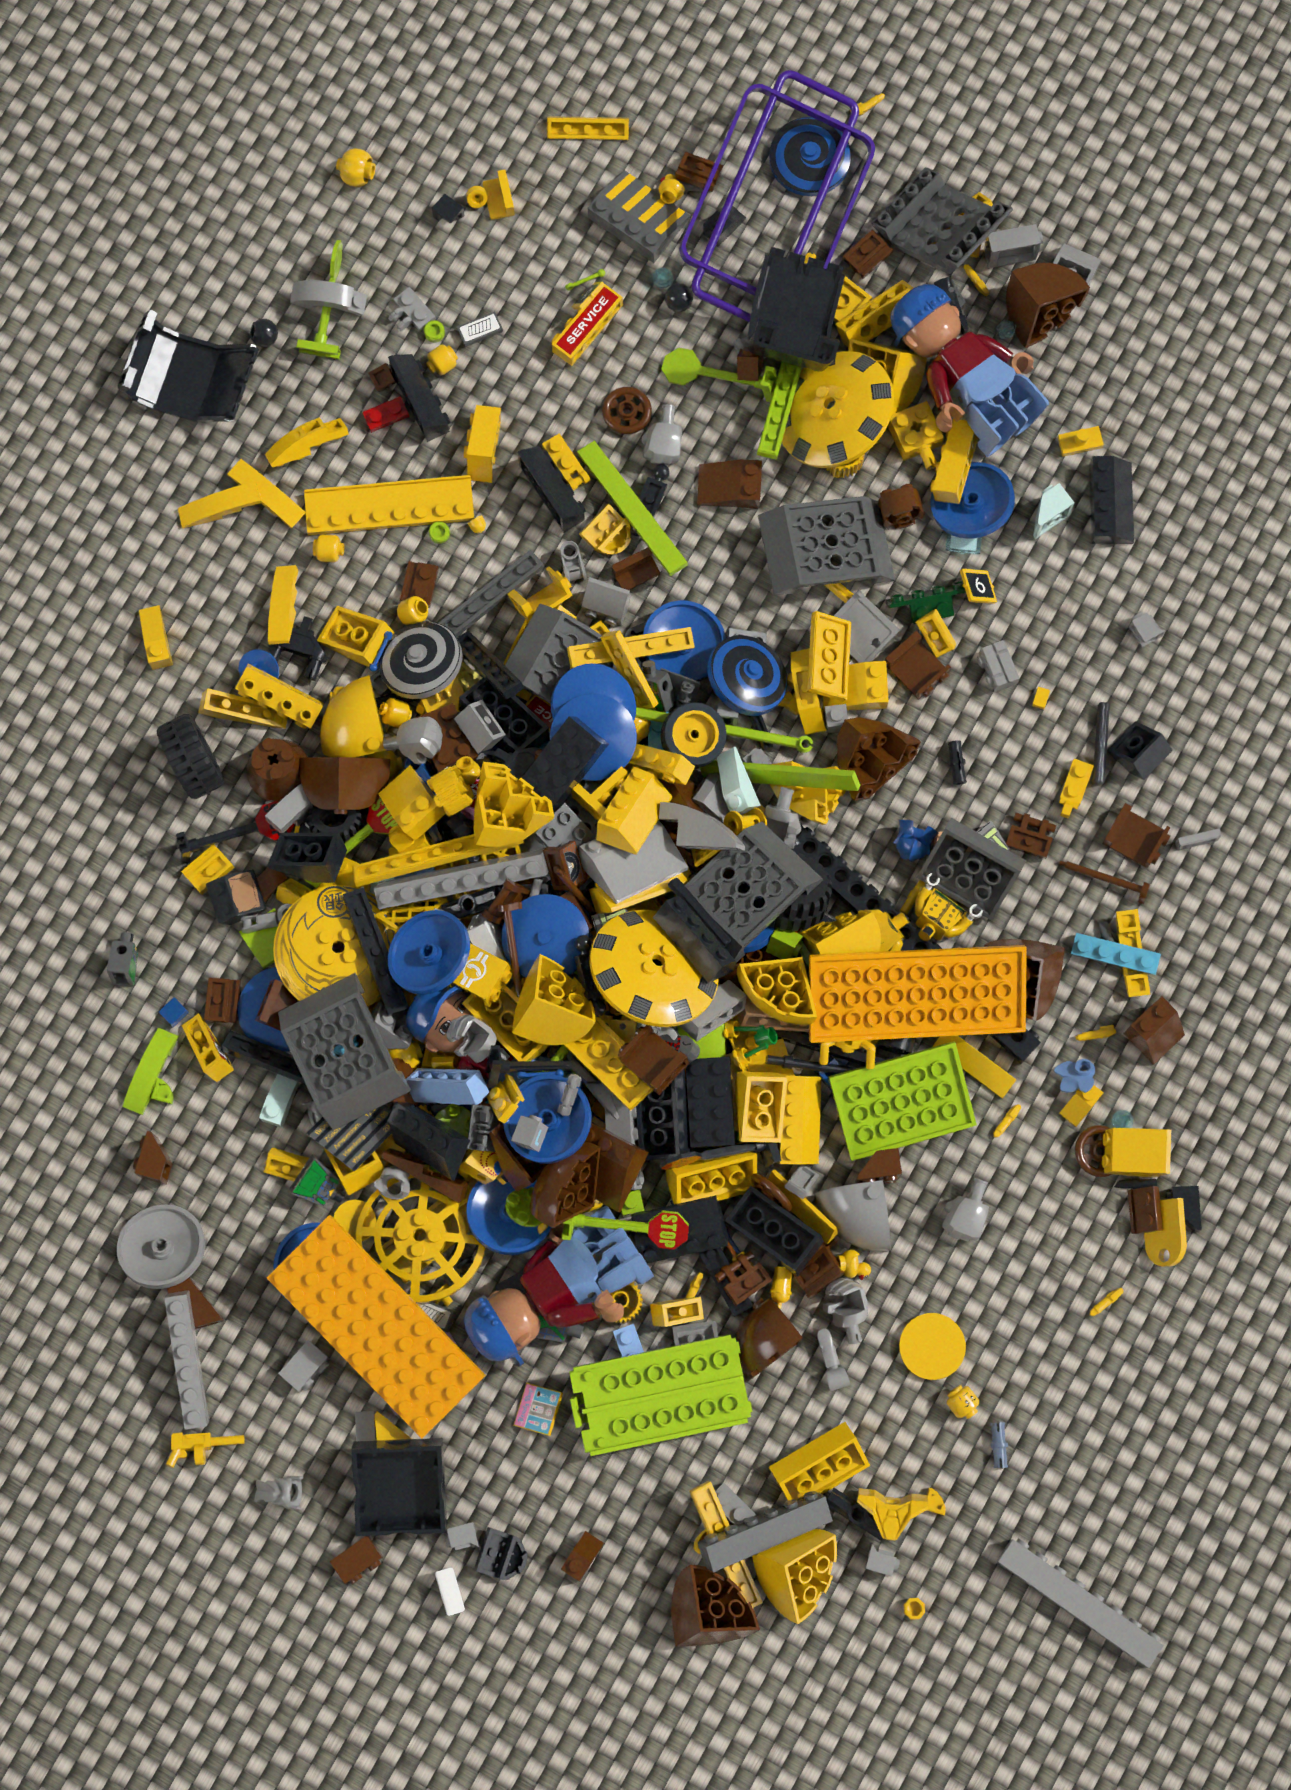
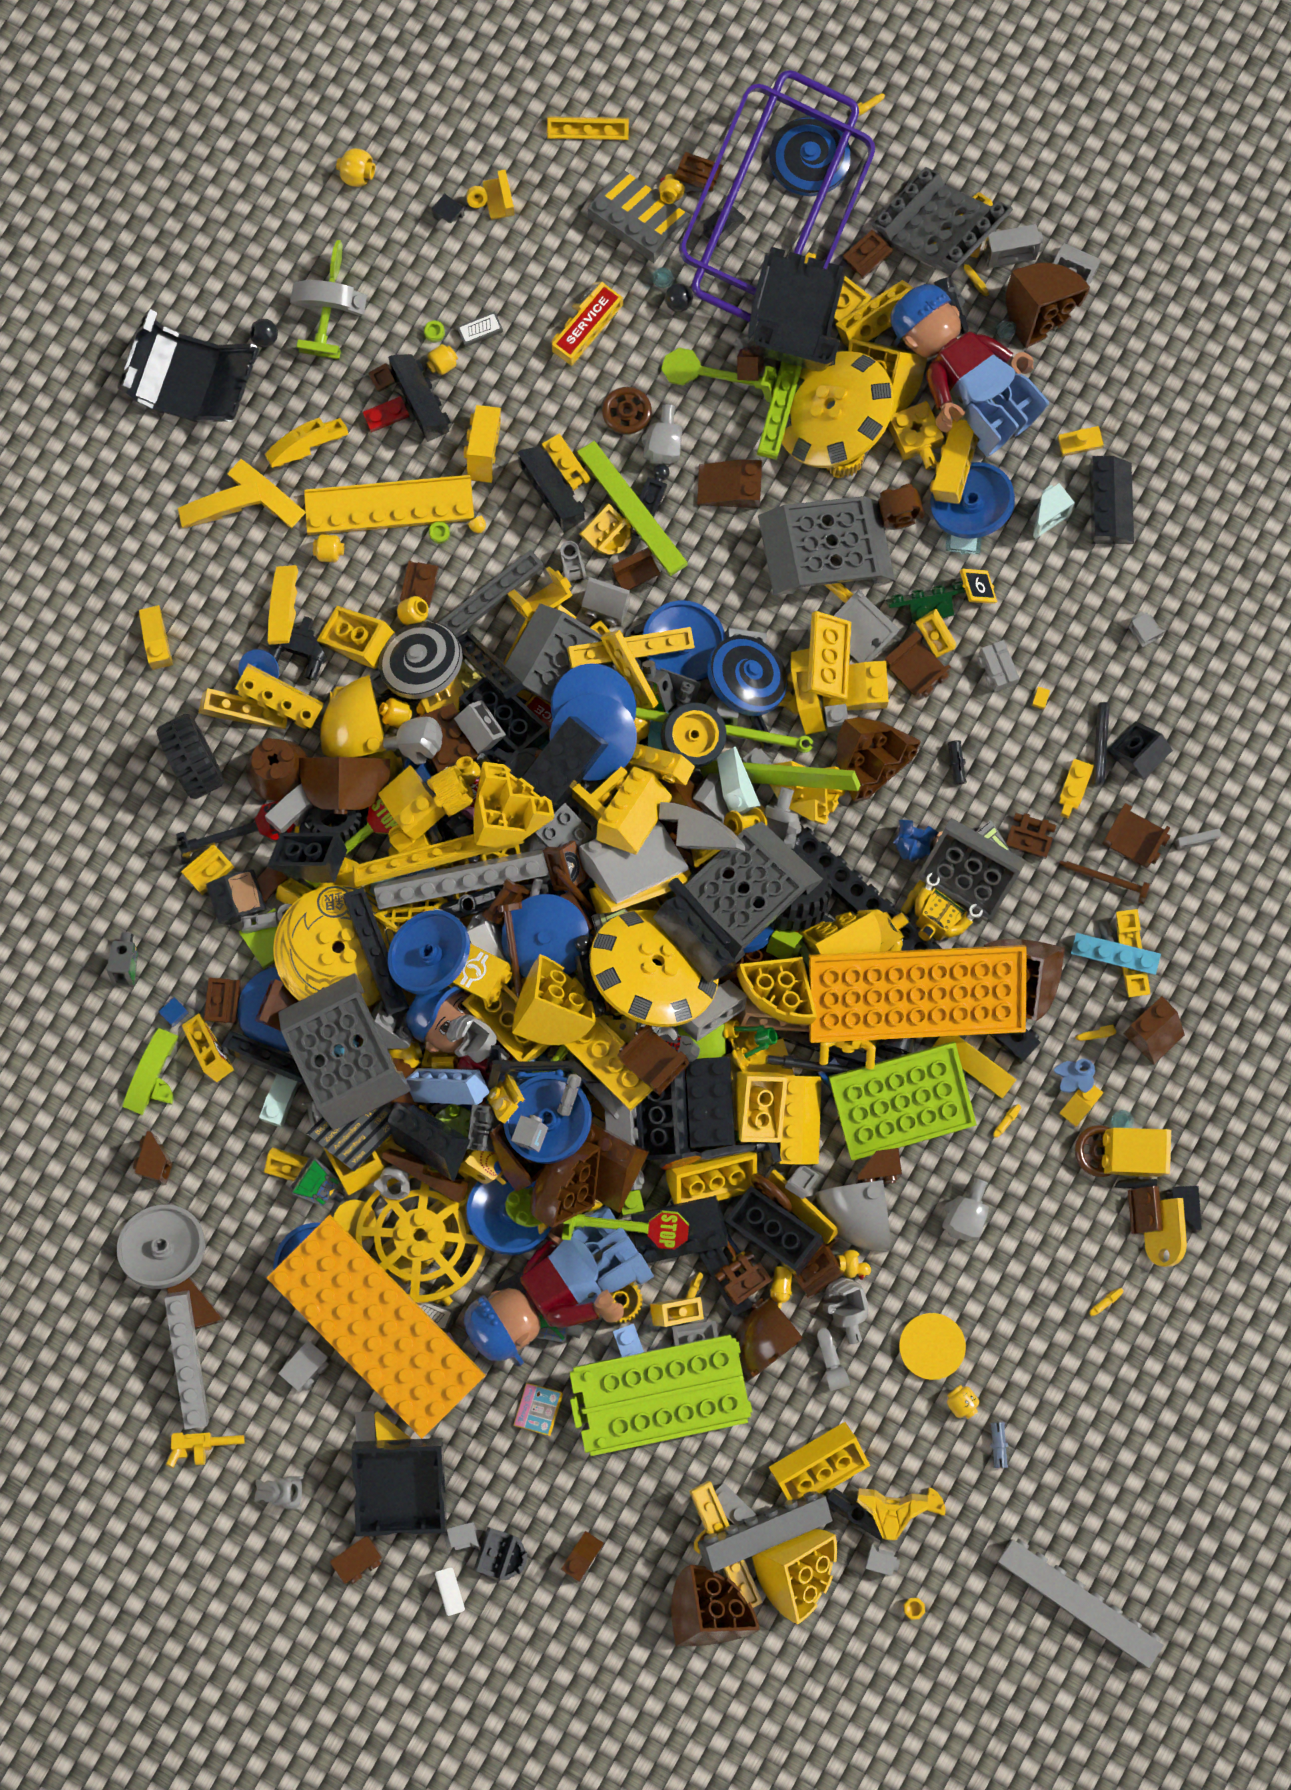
(387, 635): blue hinge -> none
(413, 308): light grey hinge -> none
(601, 273): lime hinge -> none

